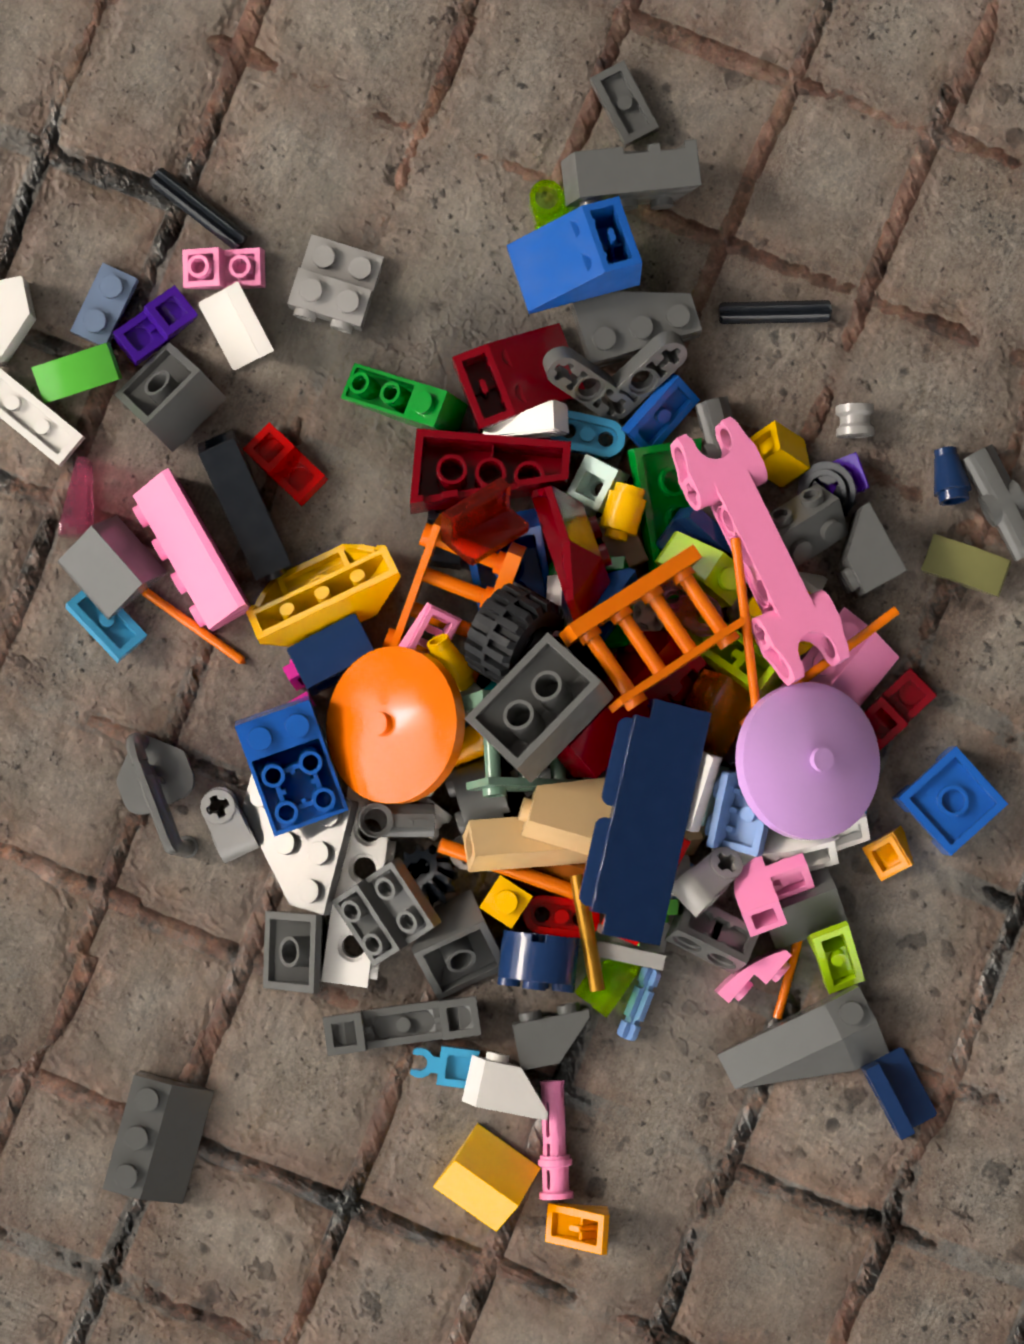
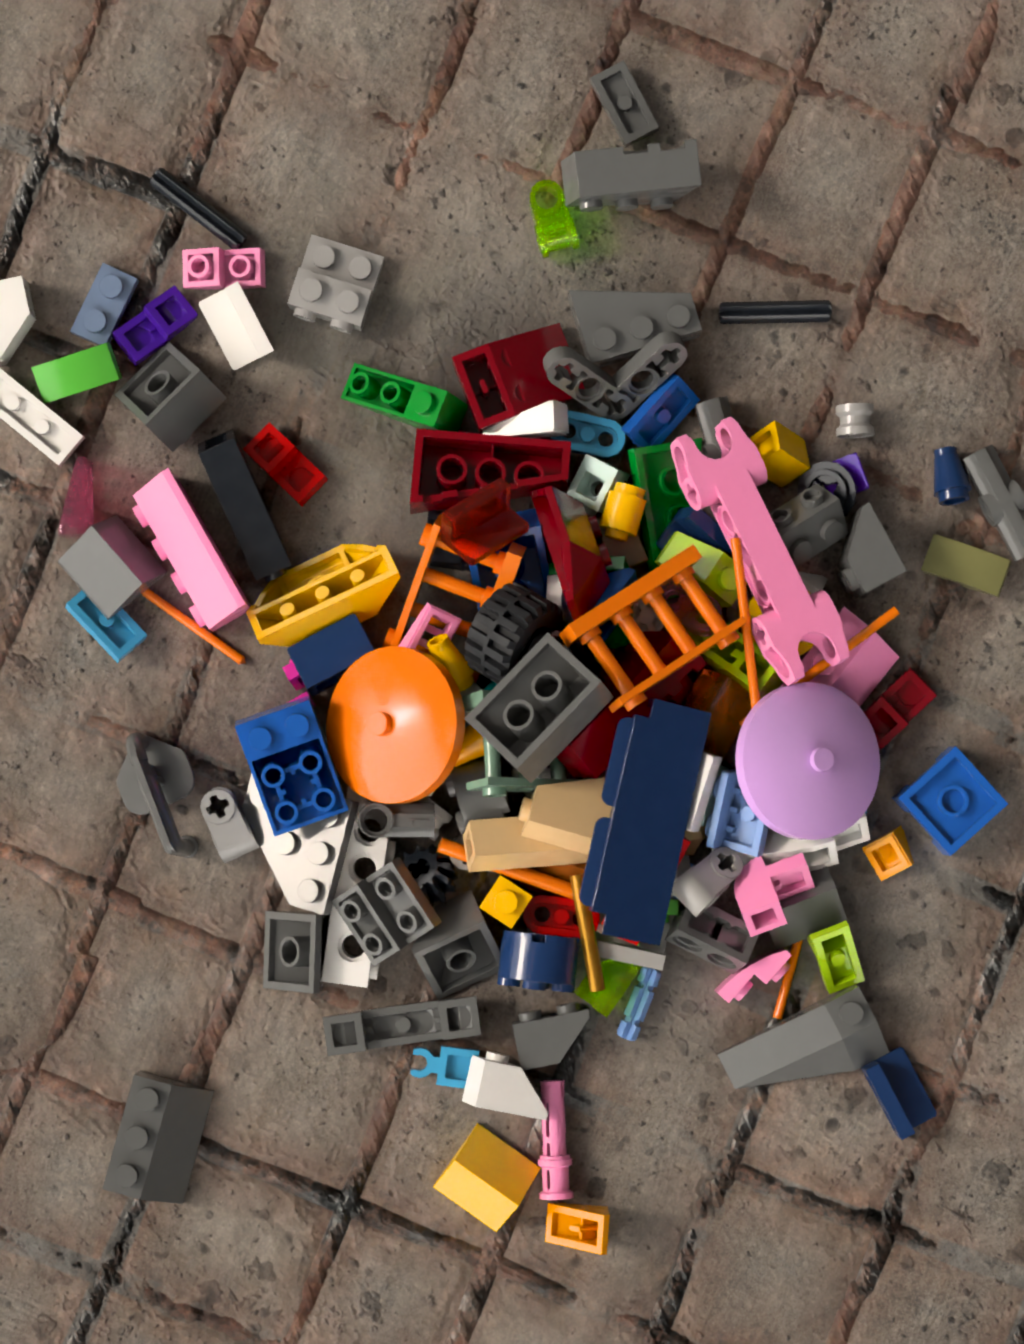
(577, 257): slope -> none

